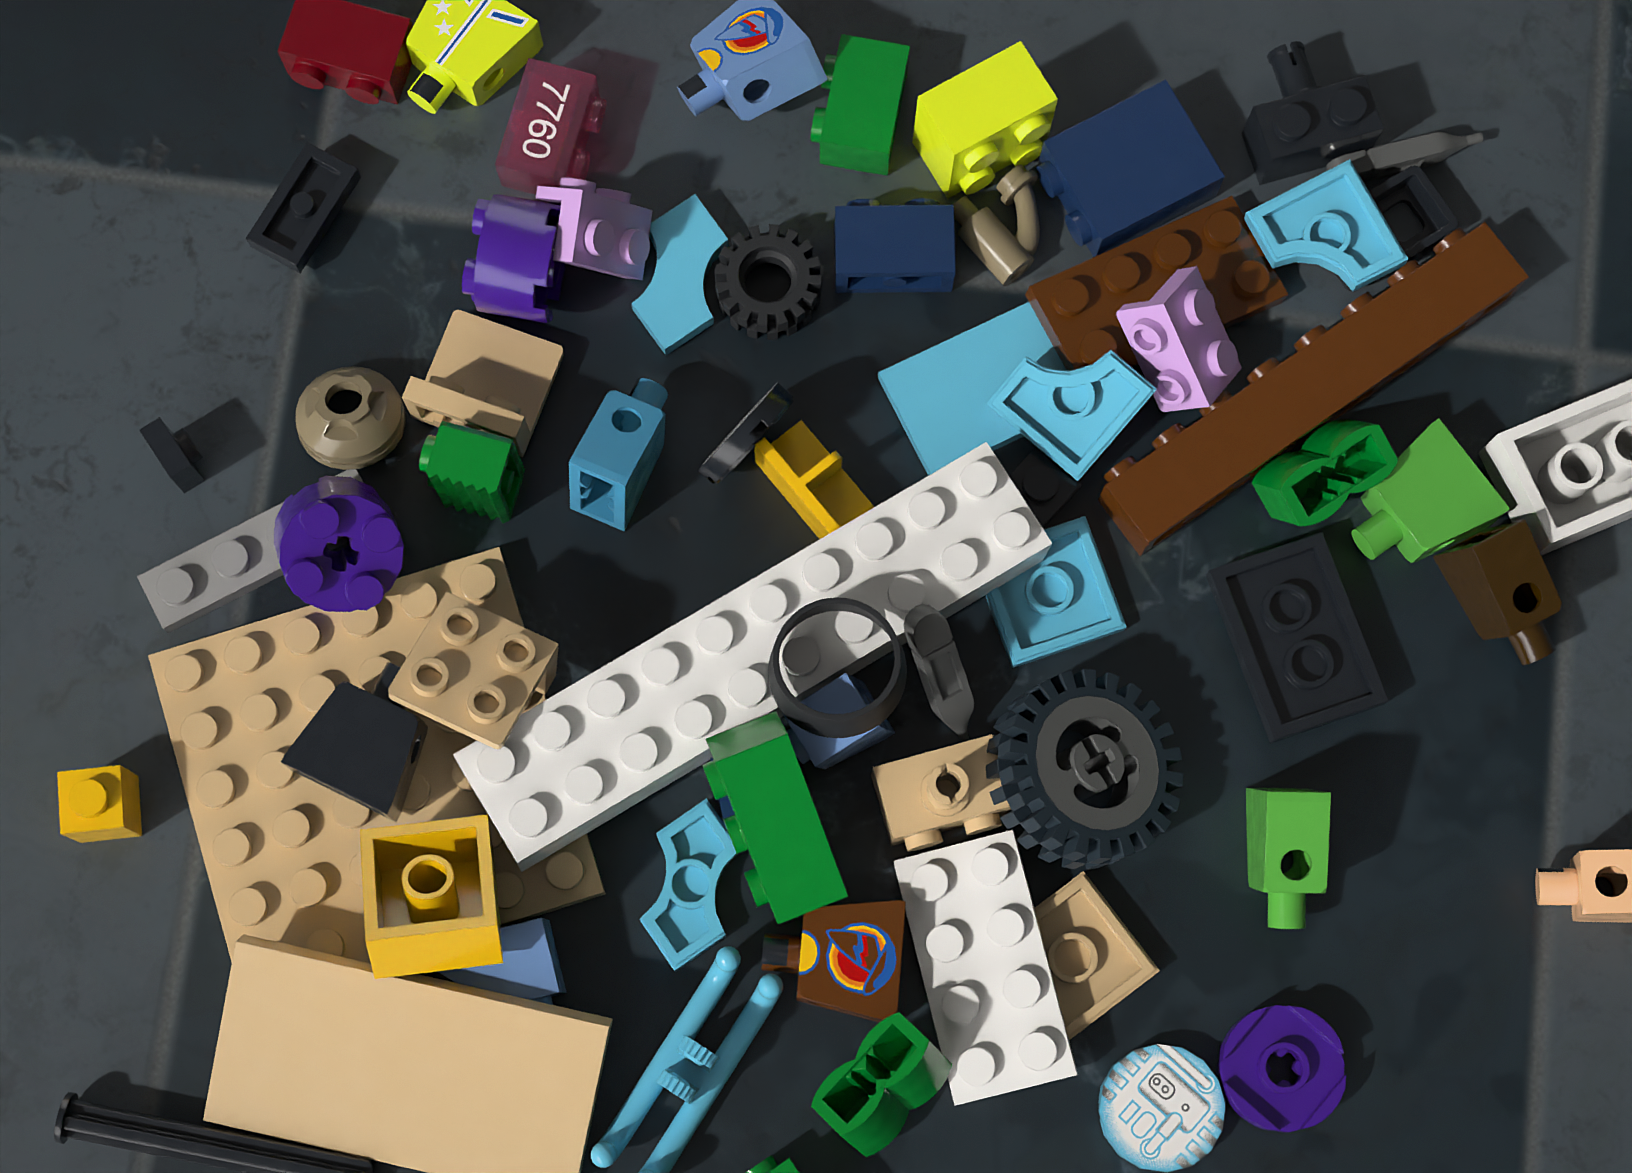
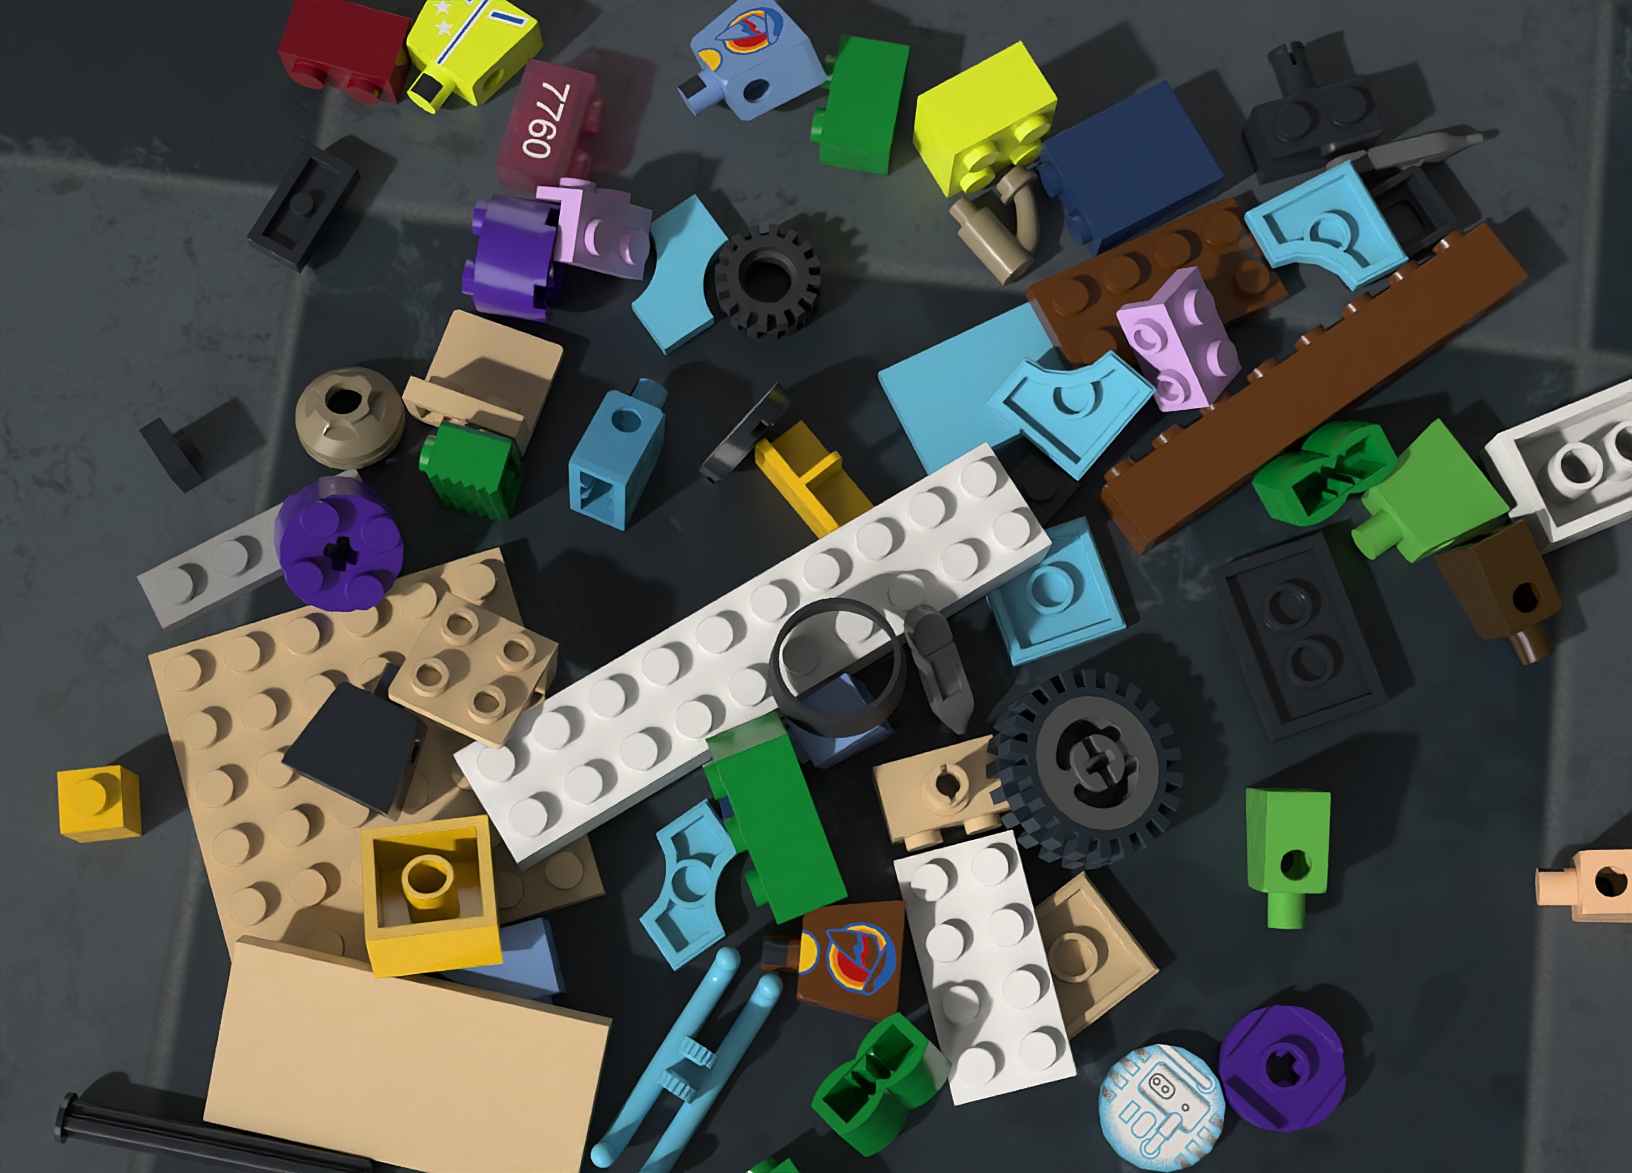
(894, 247): dark blue brick -> none

